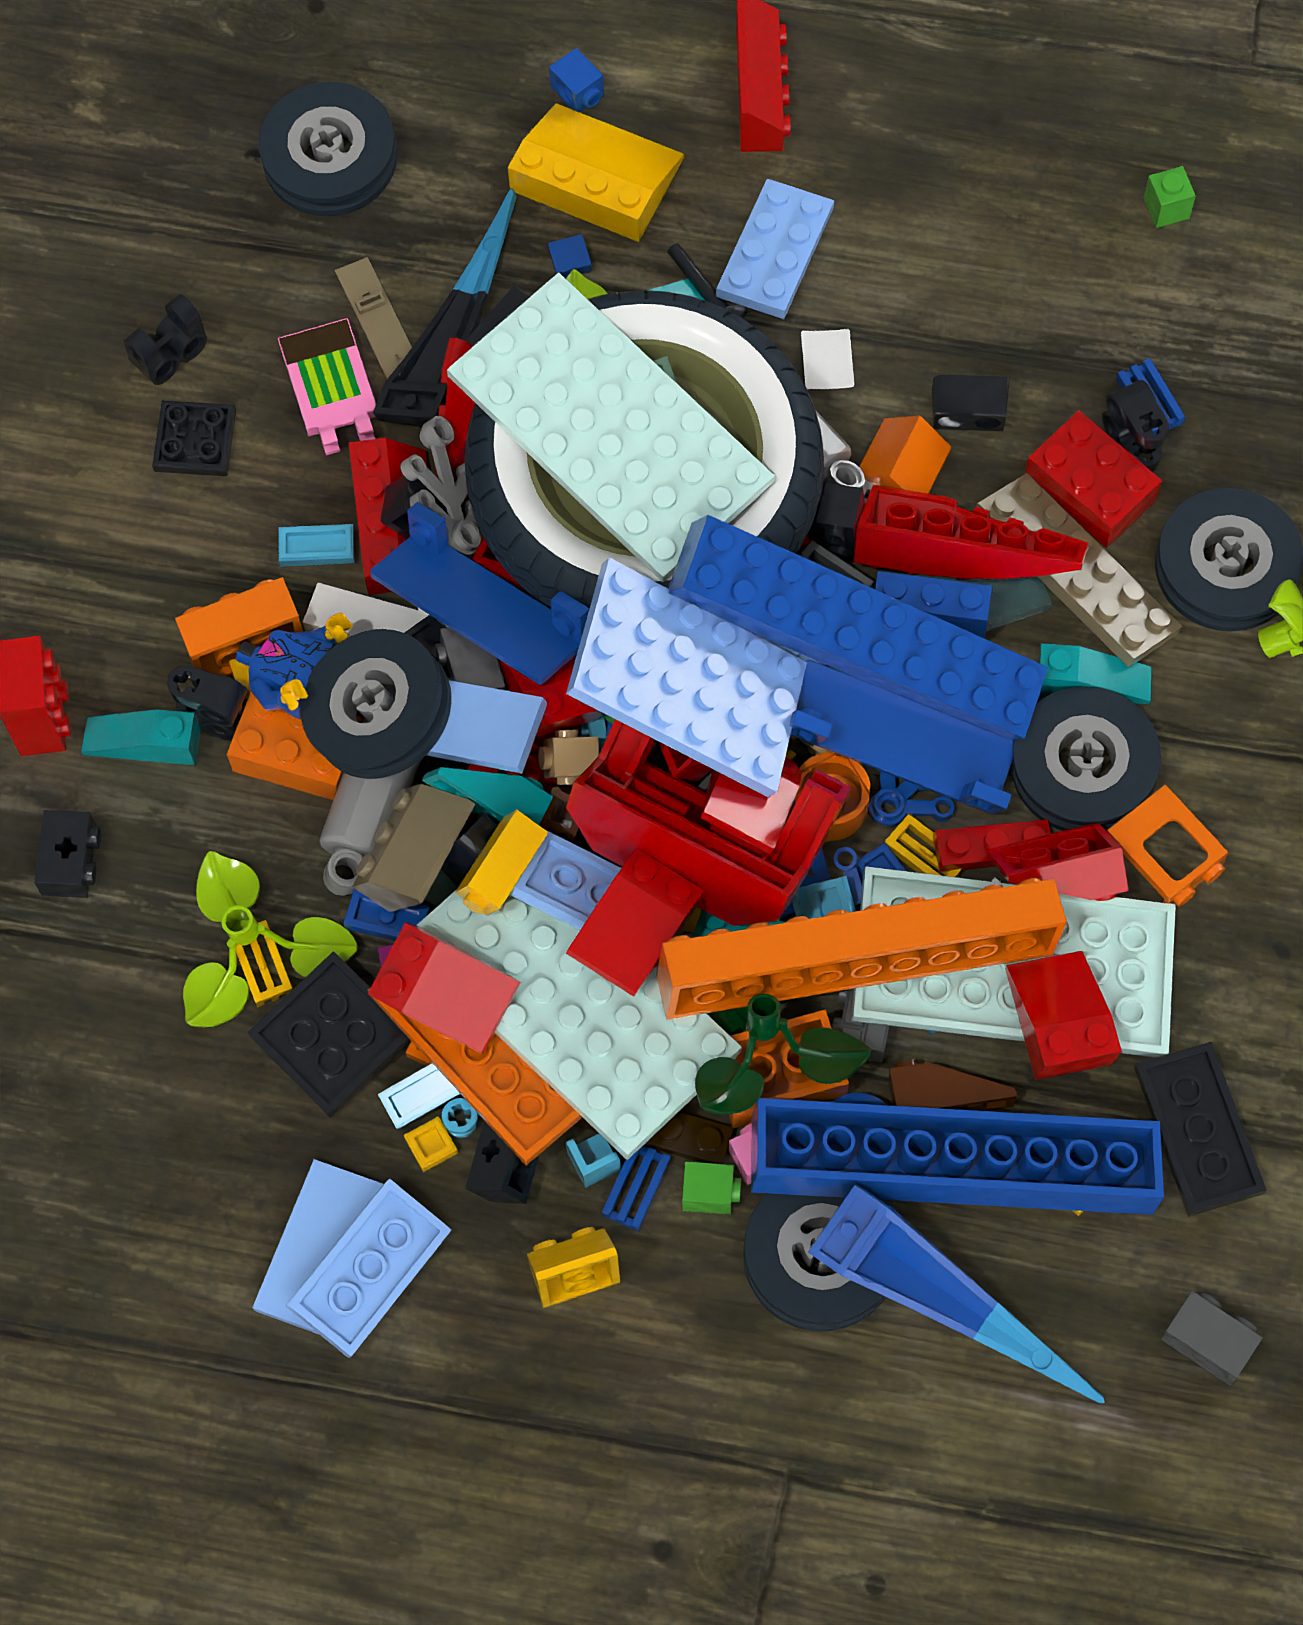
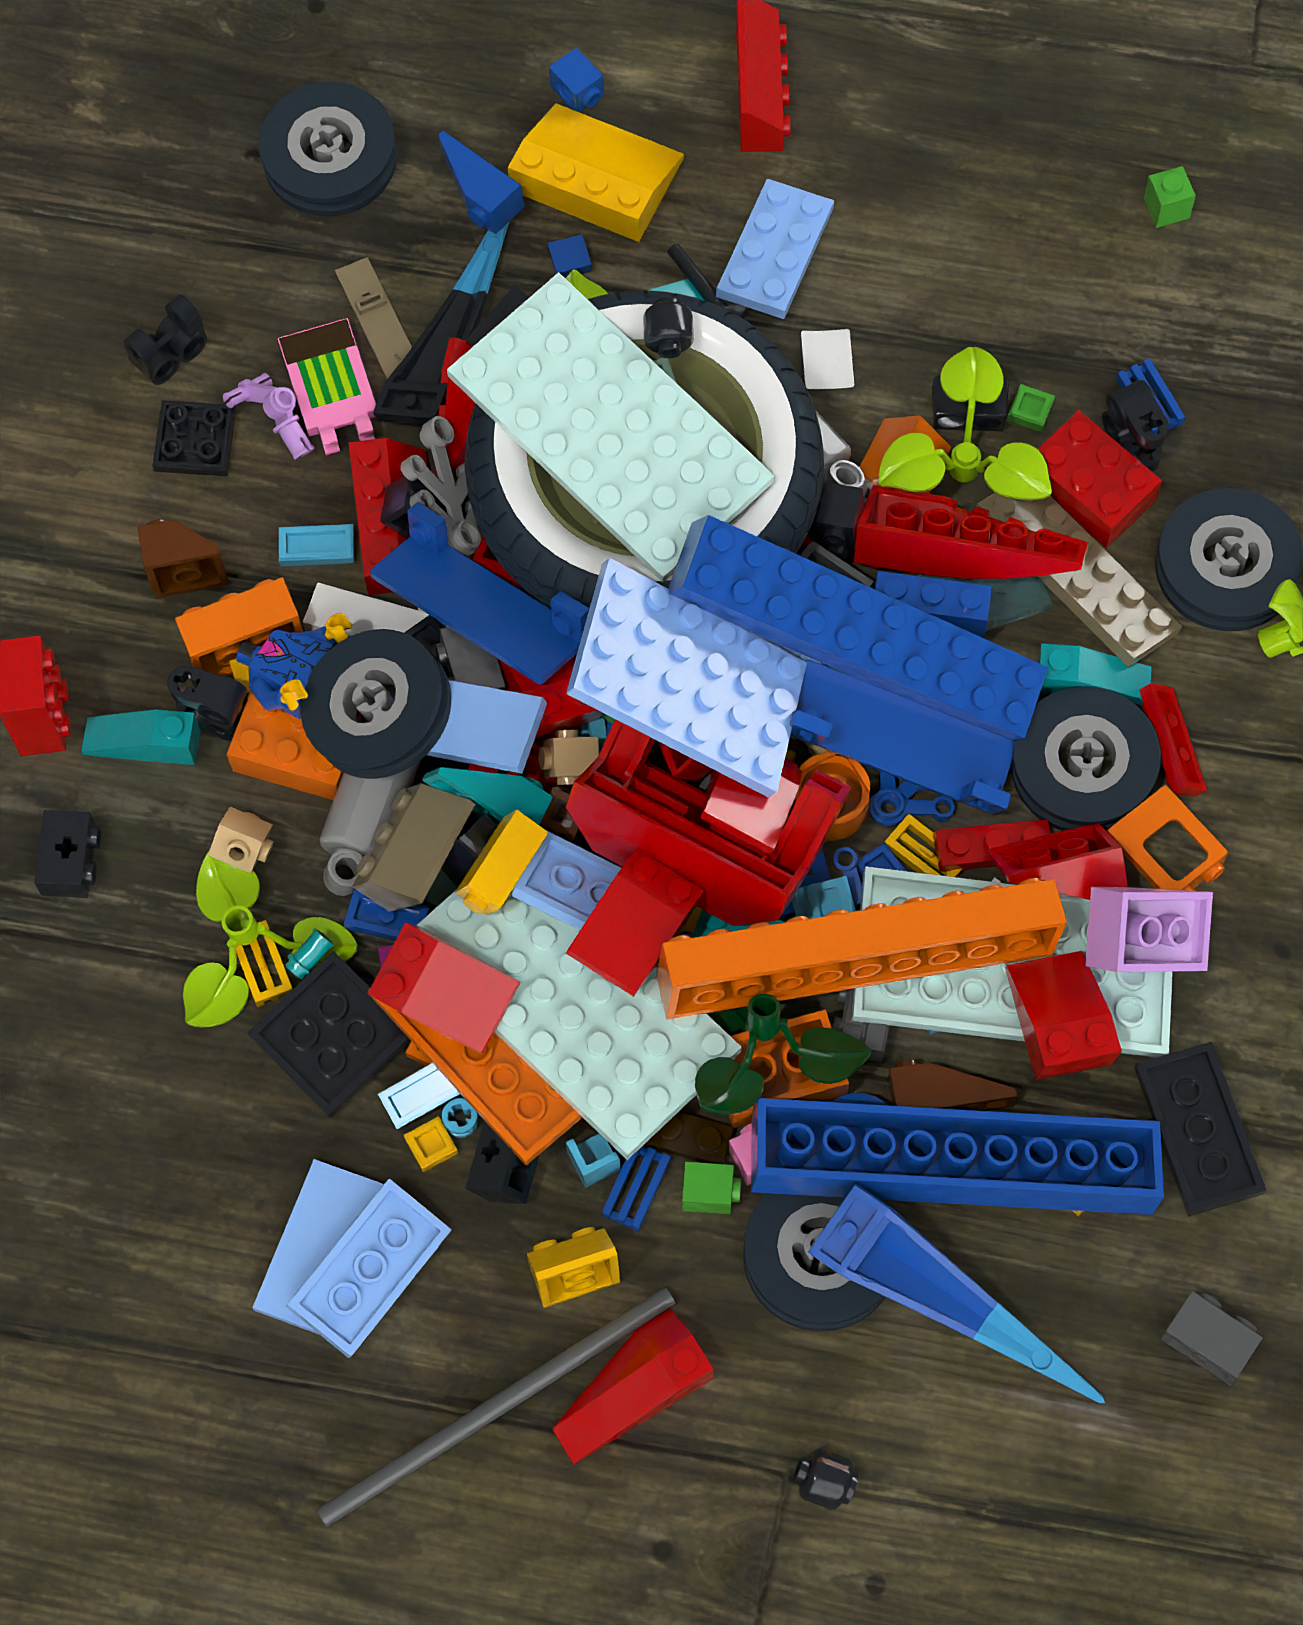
(179, 559): none -> reddish brown slope
(242, 840): none -> tan brick
(277, 405): none -> lavender pin
(309, 954): none -> teal pin
(486, 191): none -> blue slope
(495, 1407): none -> dark grey piece
(642, 1379): none -> red wedge
(668, 327): none -> black head
(826, 1479): none -> black head
(916, 467): none -> lime plant
(1030, 408): none -> bright green tile
(1148, 929): none -> lavender slope
(1177, 752): none -> red plate

